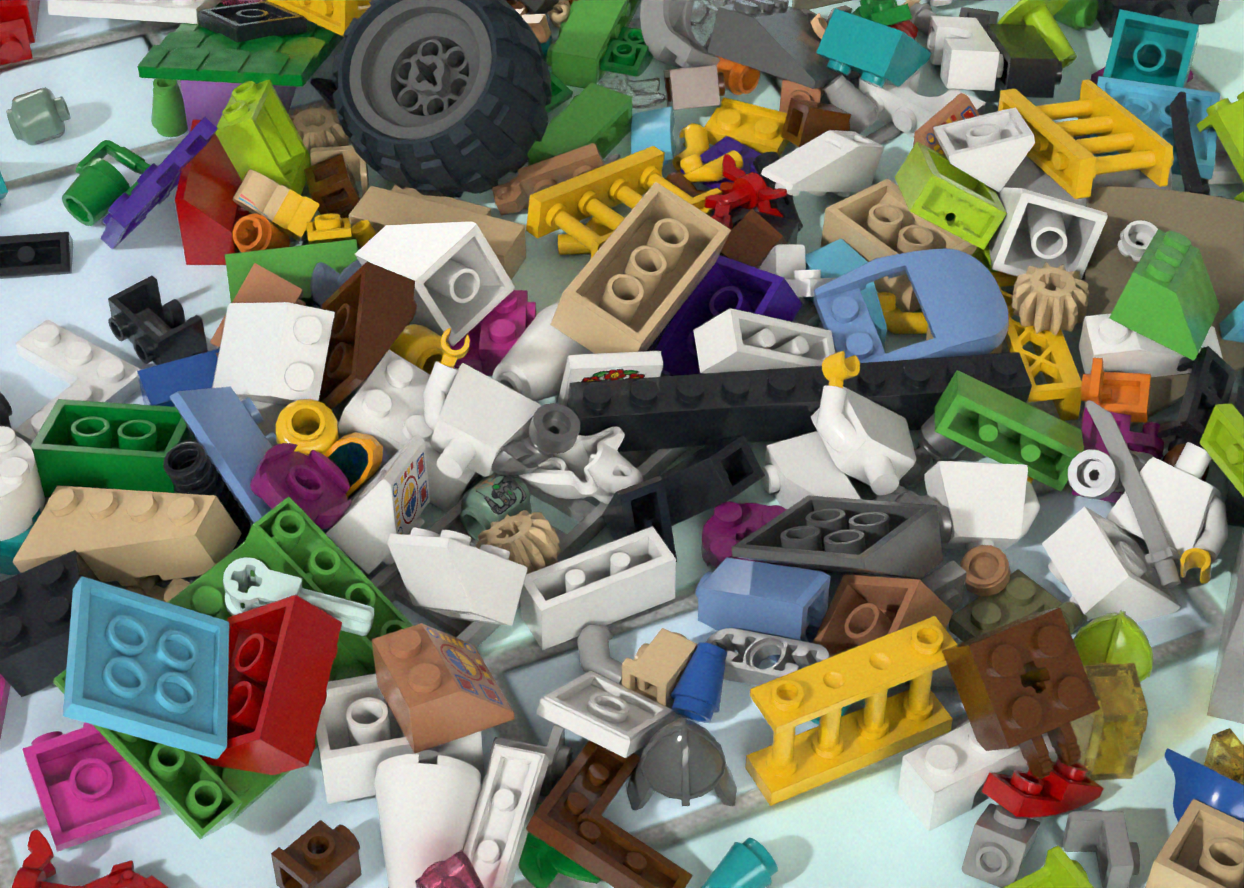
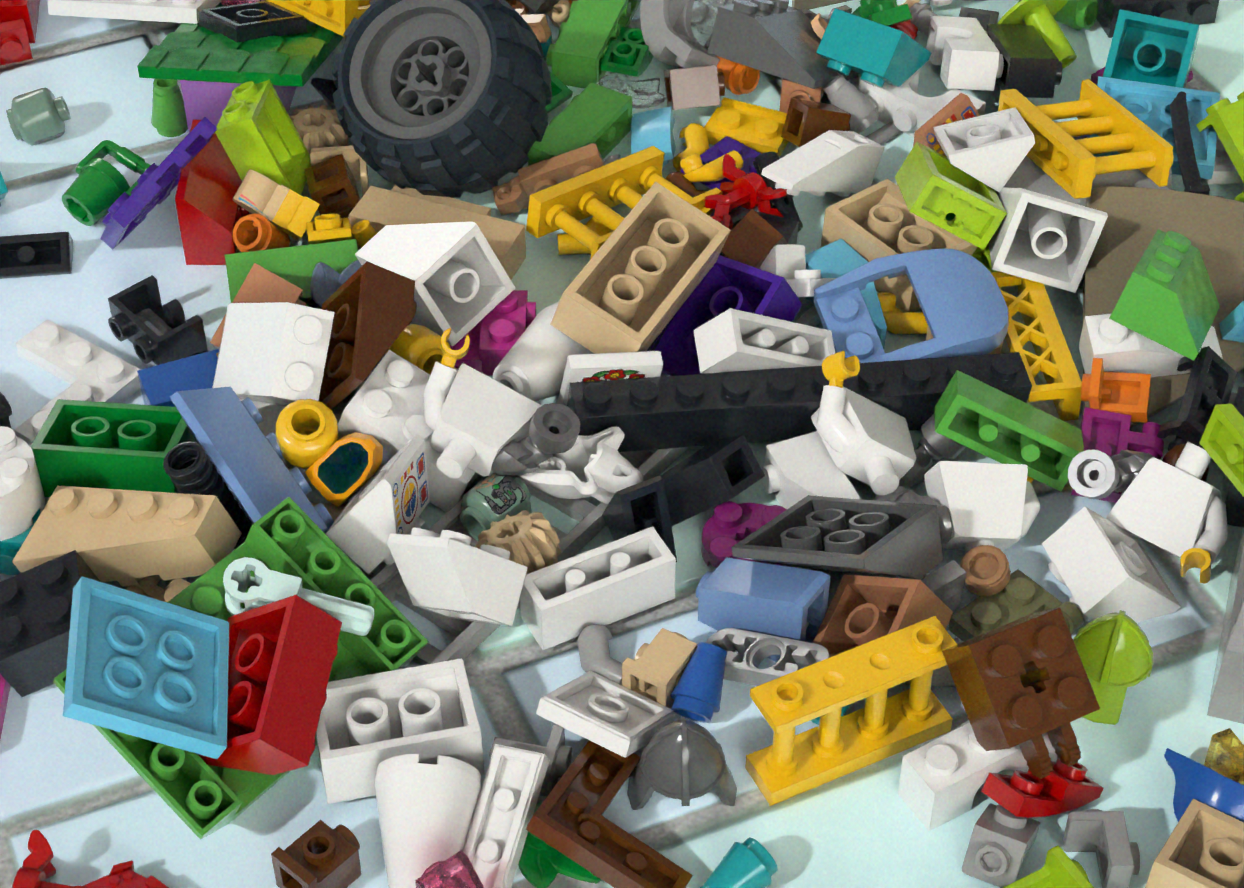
(86, 786): dark pink plate -> none
(285, 473): magenta plate -> none
(436, 686): nougat slope -> none
(1050, 298): tan gear -> none
(1114, 733): clear yellow brick -> none
(1134, 233): white plate -> none
(1161, 555): light grey sword -> none

